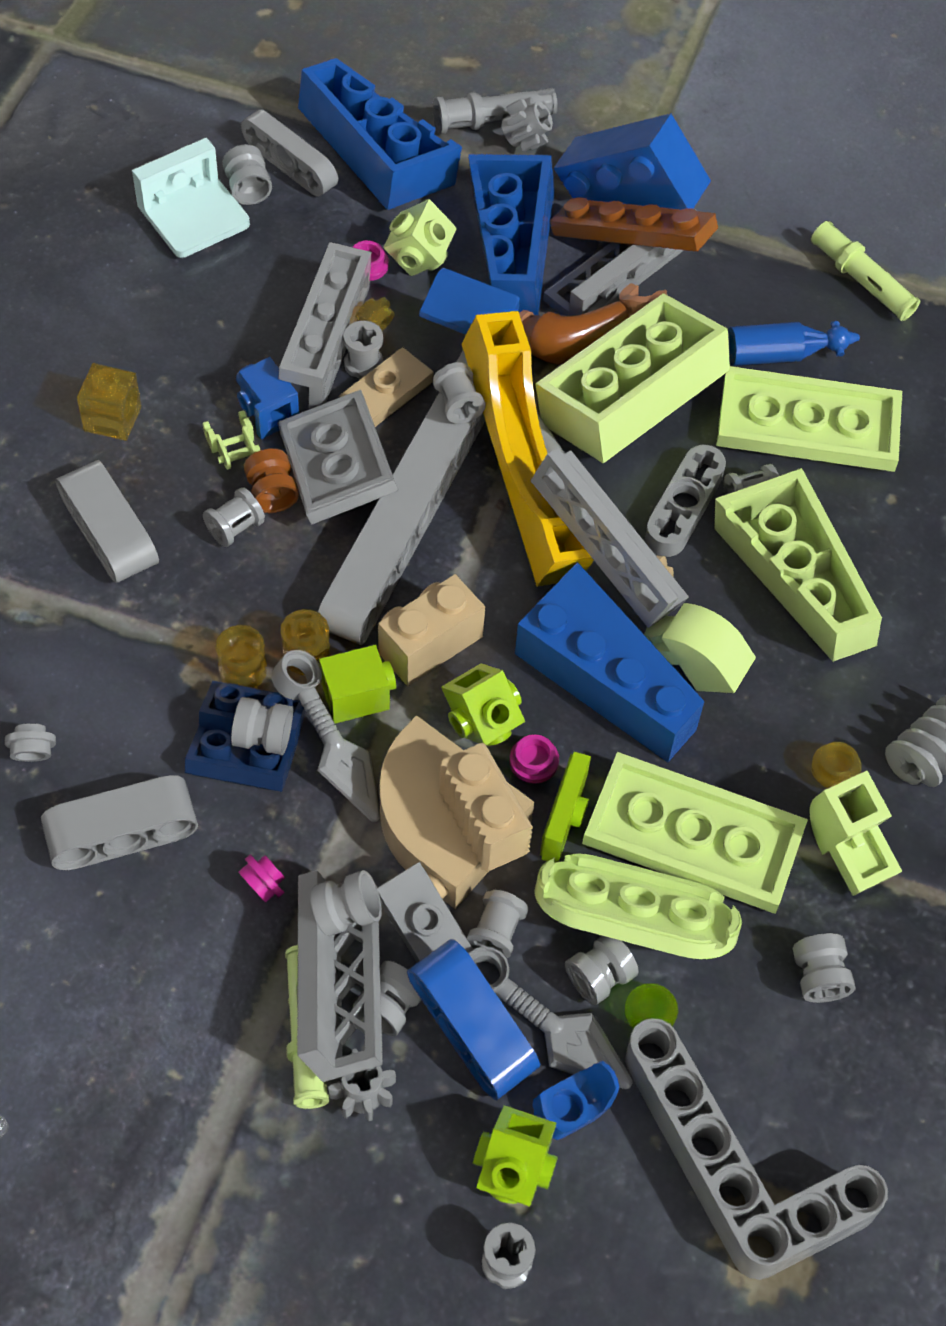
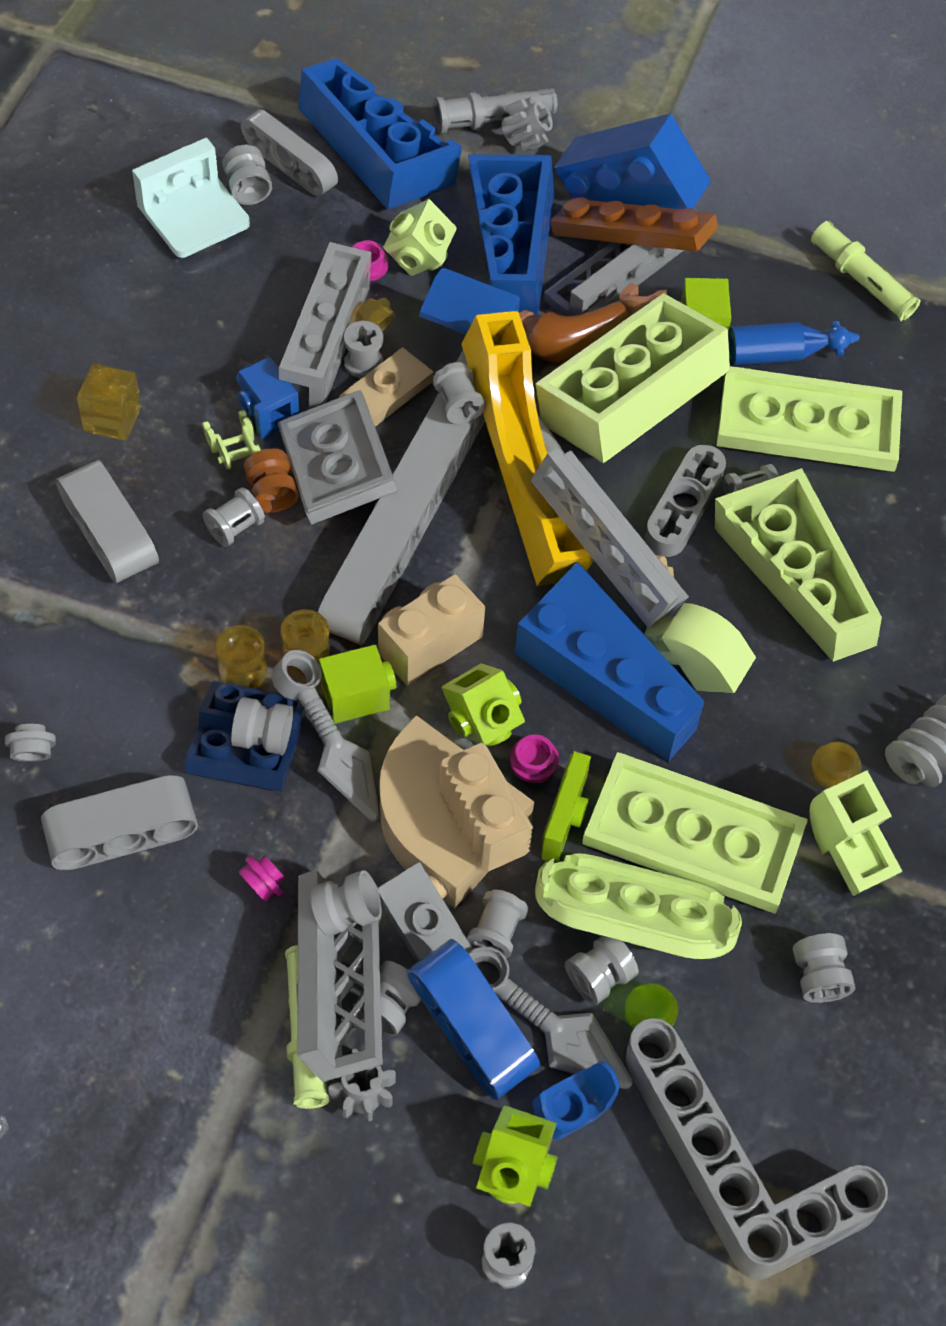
(708, 298): none -> lime brick

